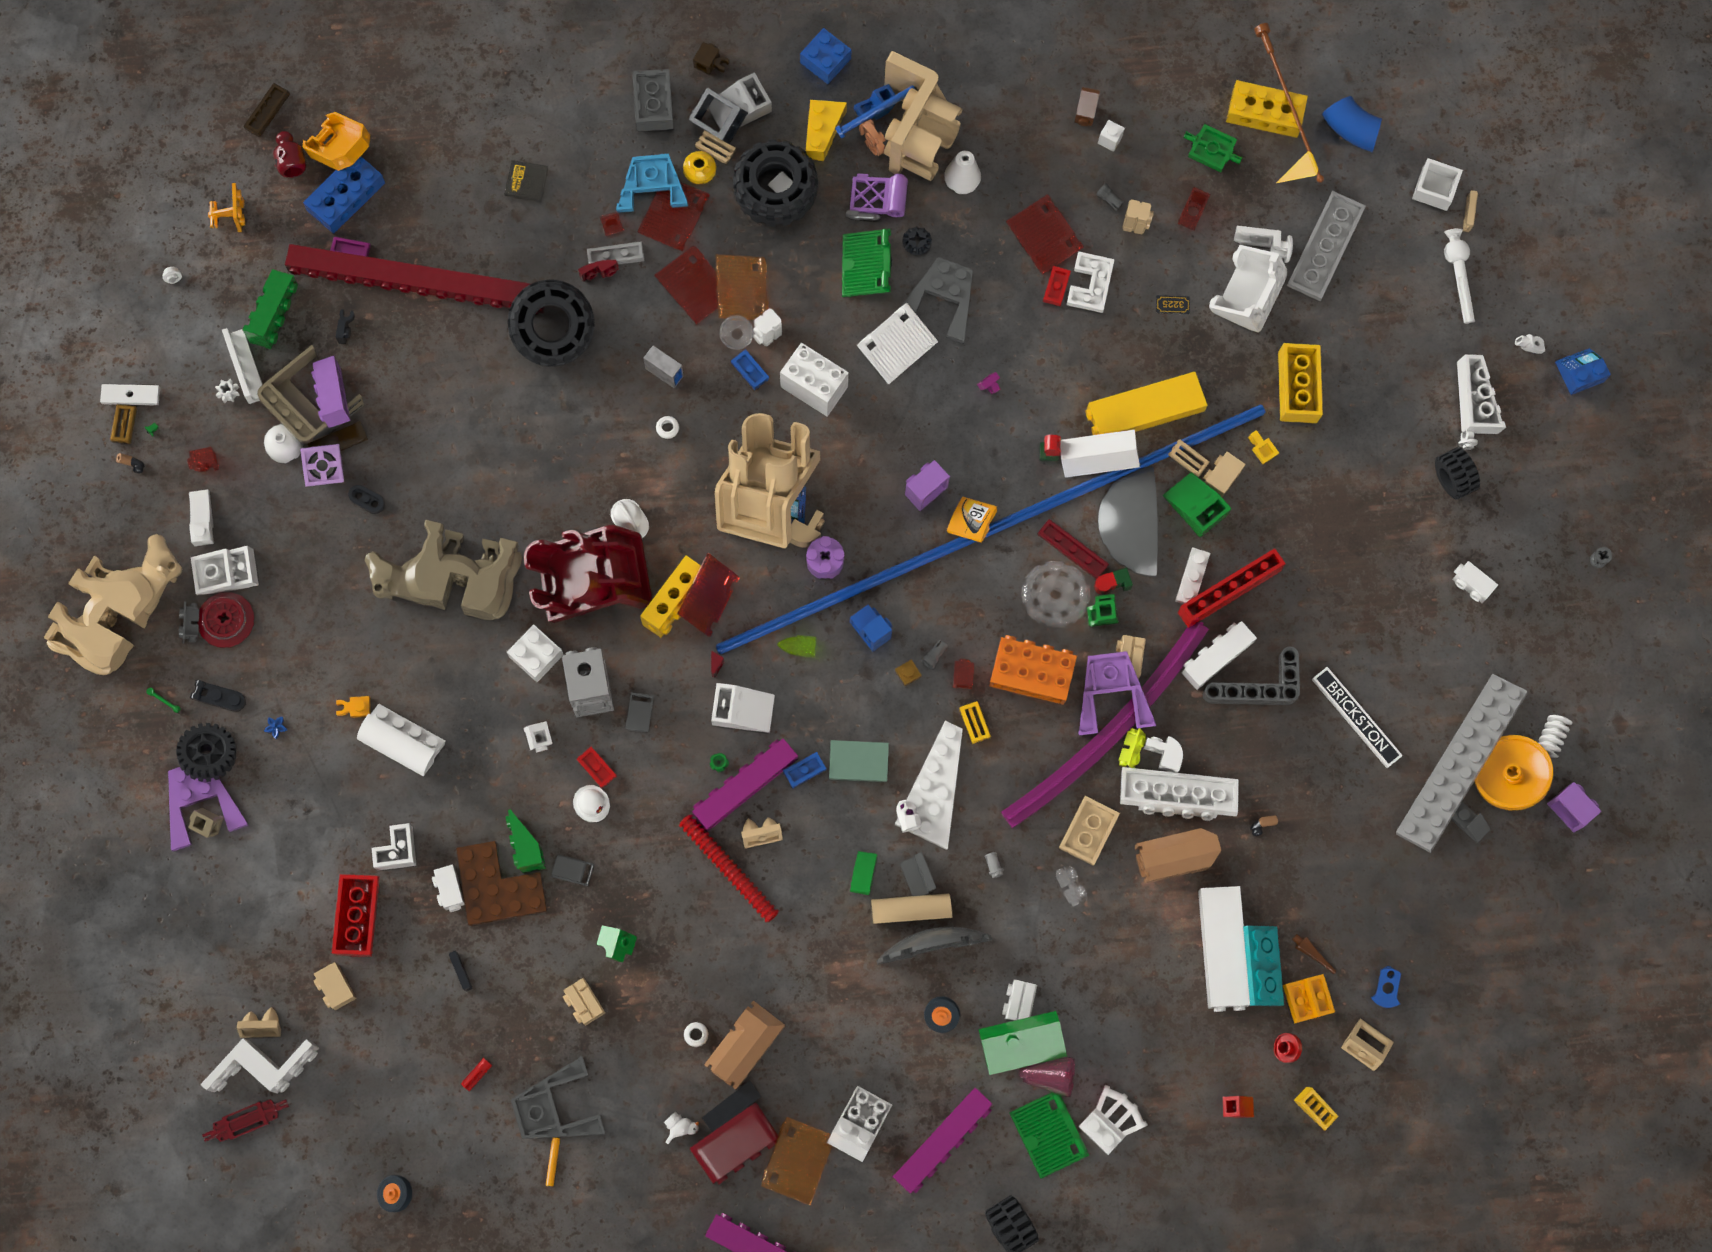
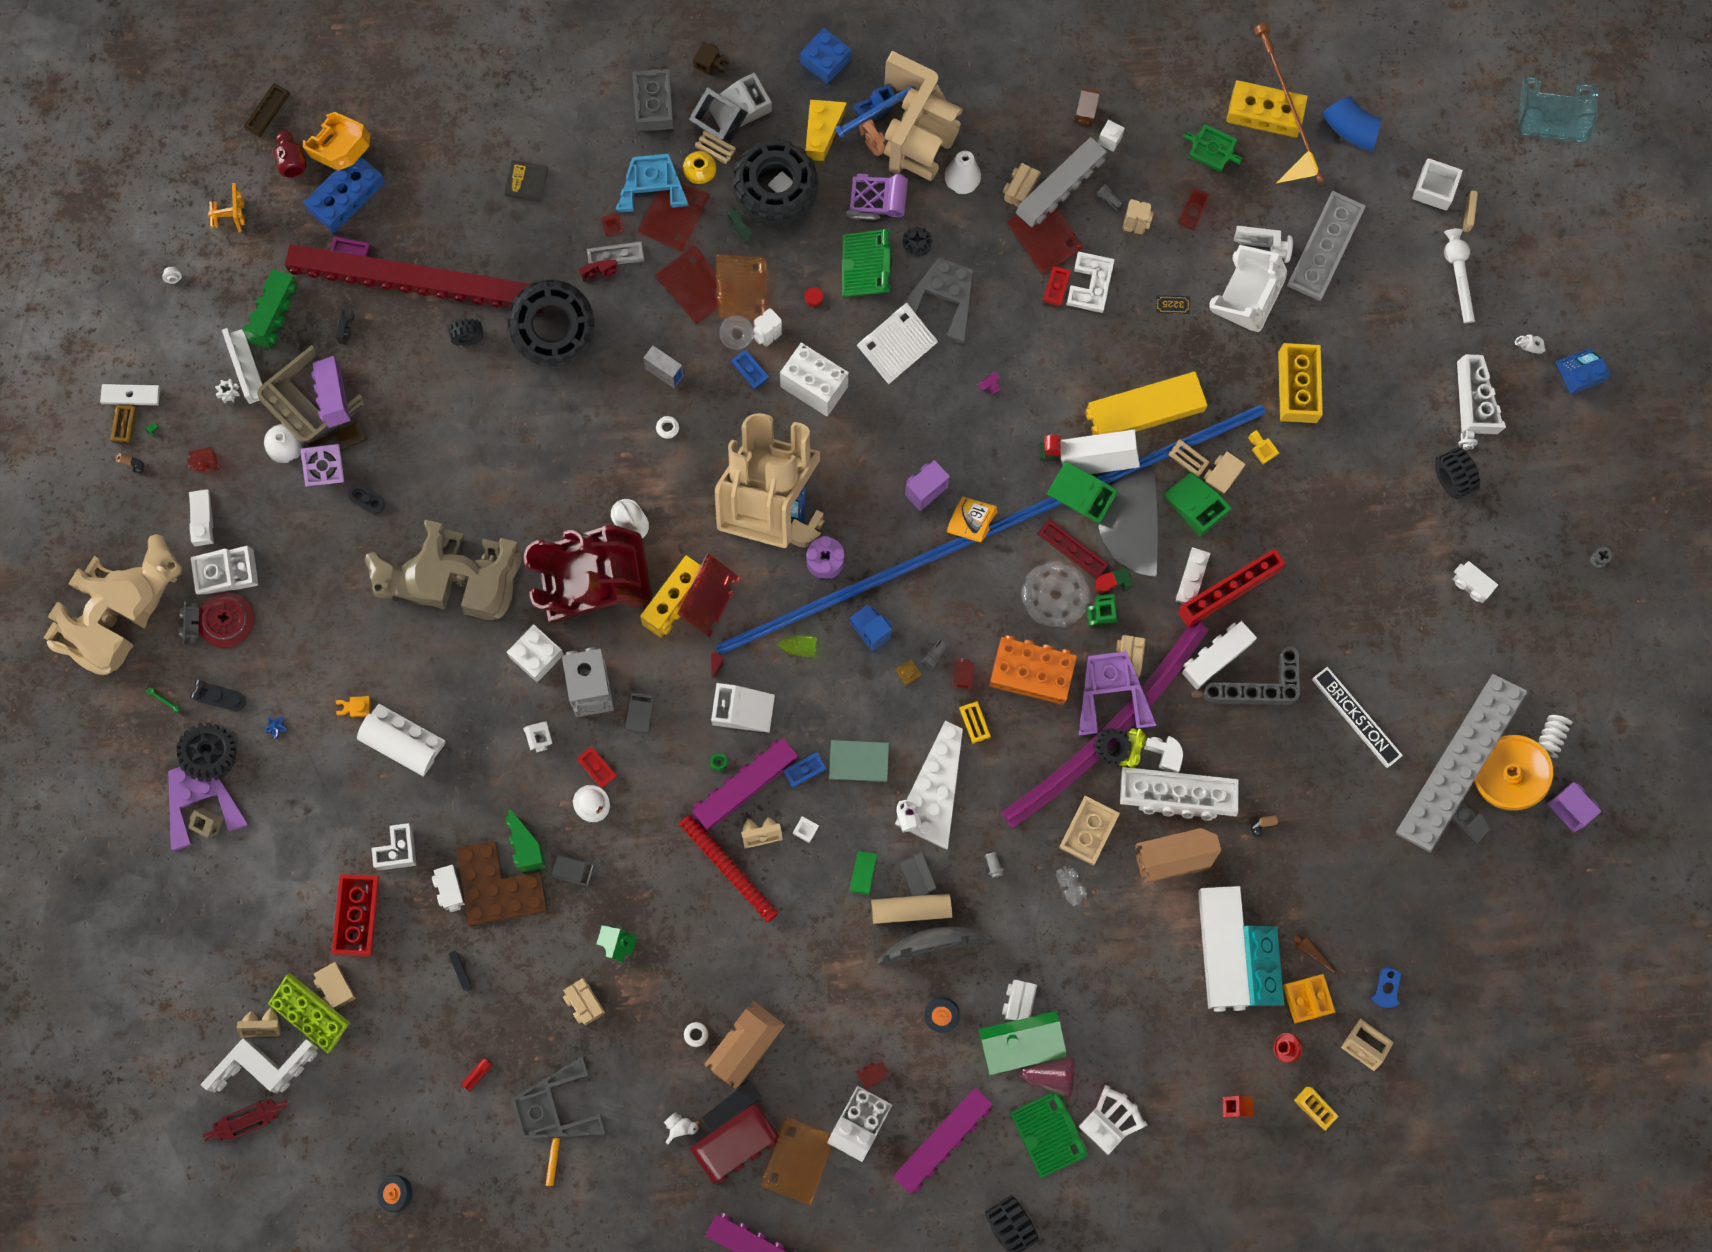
(309, 1013): none -> lime tile
(466, 332): none -> black tyre
(736, 219): none -> clear green plate
(805, 829): none -> white plate
(813, 297): none -> red tile
(872, 1074): none -> clear red brick
(1022, 185): none -> tan brick
(1061, 182): none -> light grey brick
(1082, 492): none -> green slope
(1101, 746): none -> black tyre
(1557, 115): none -> clear light blue windscreen

